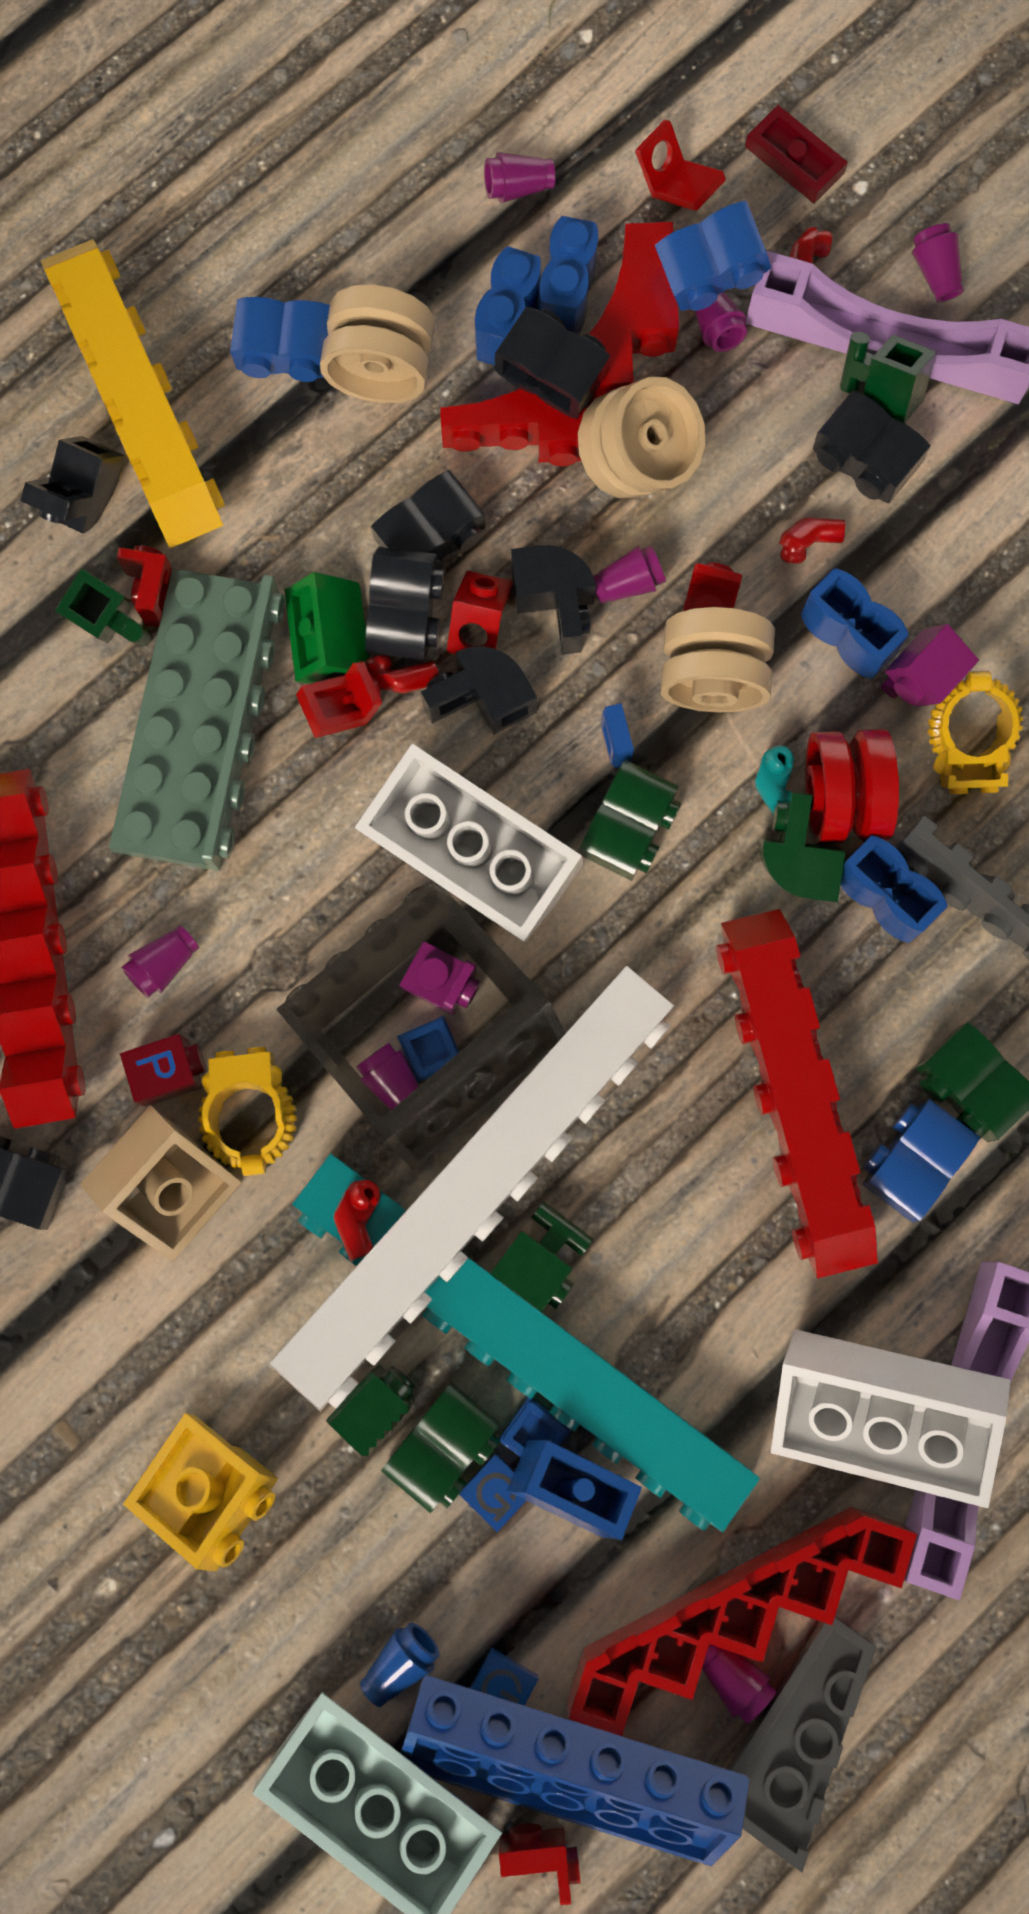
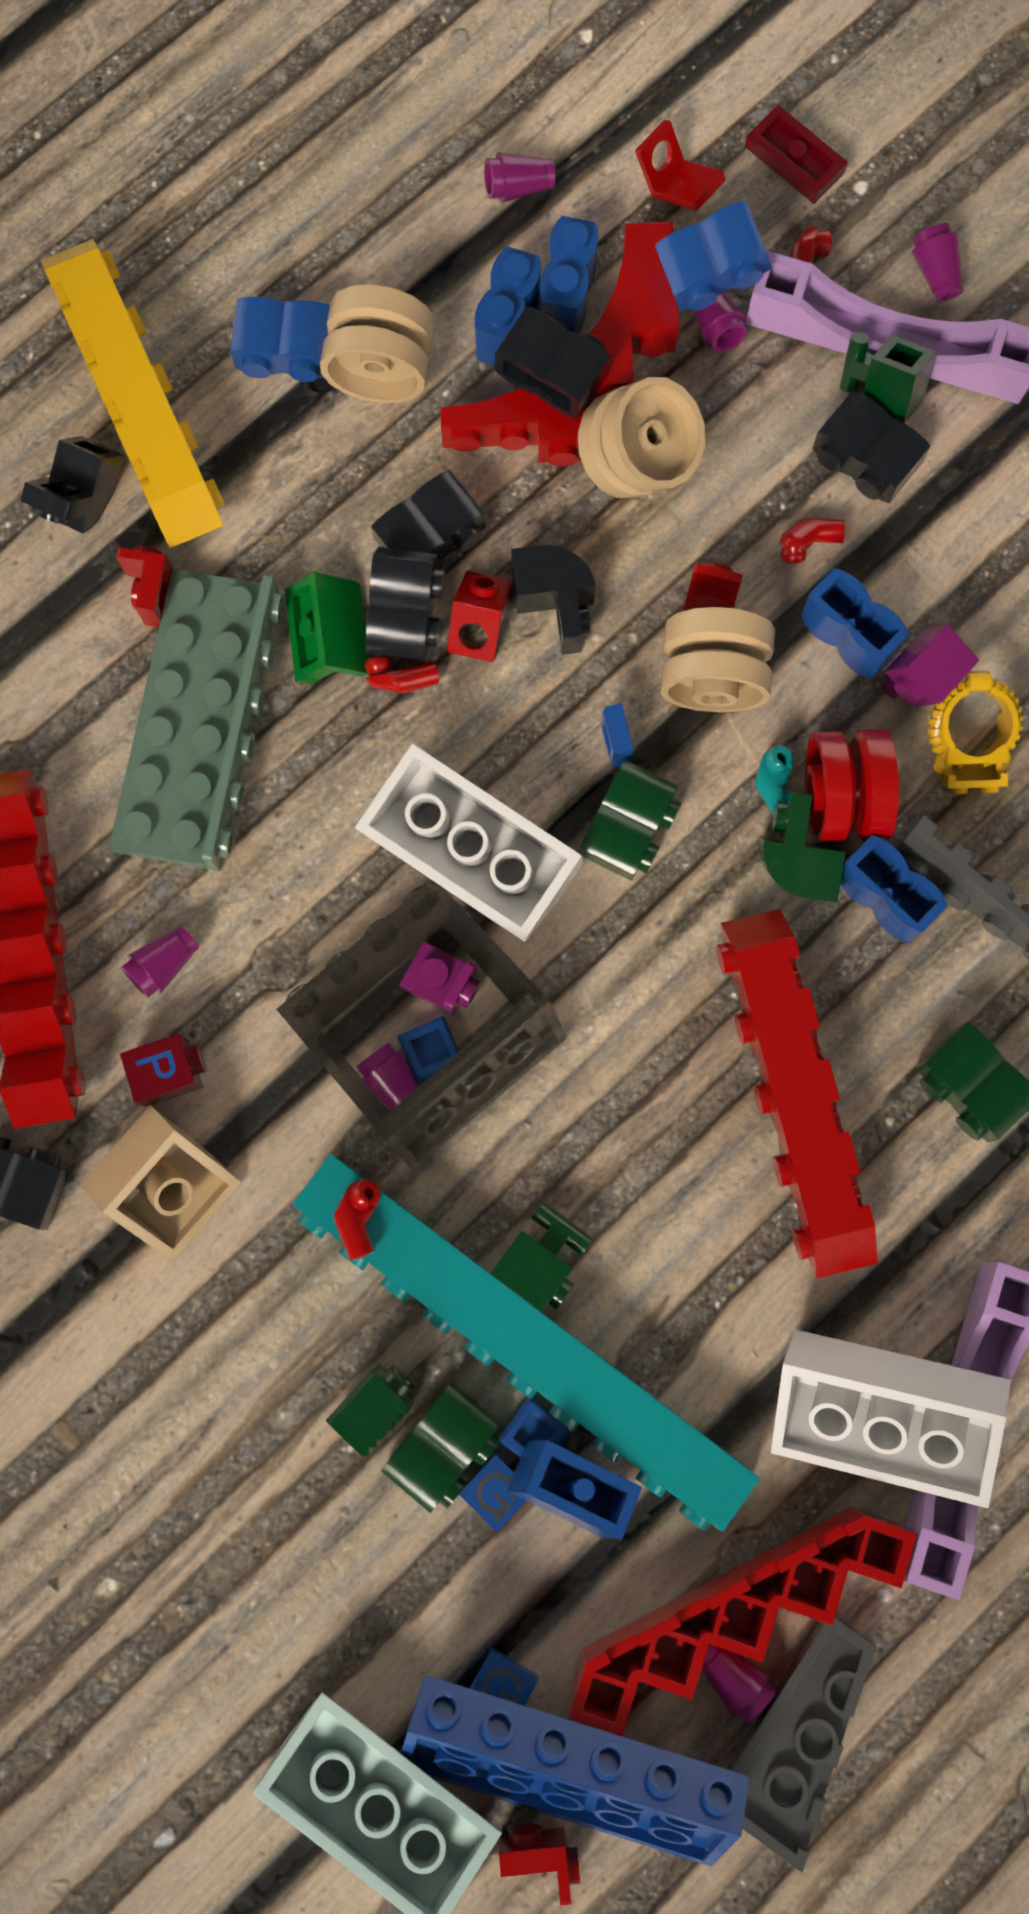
(101, 610): dark green brick -> none
(202, 1494): yellow plate -> none
(240, 1072): yellow piece -> none
(340, 701): red bracket -> none
(402, 1662): blue cone -> none
(470, 1190): white brick -> none
(484, 678): black brick -> none
(629, 576): magenta cone -> none
(919, 1160): blue brick -> none

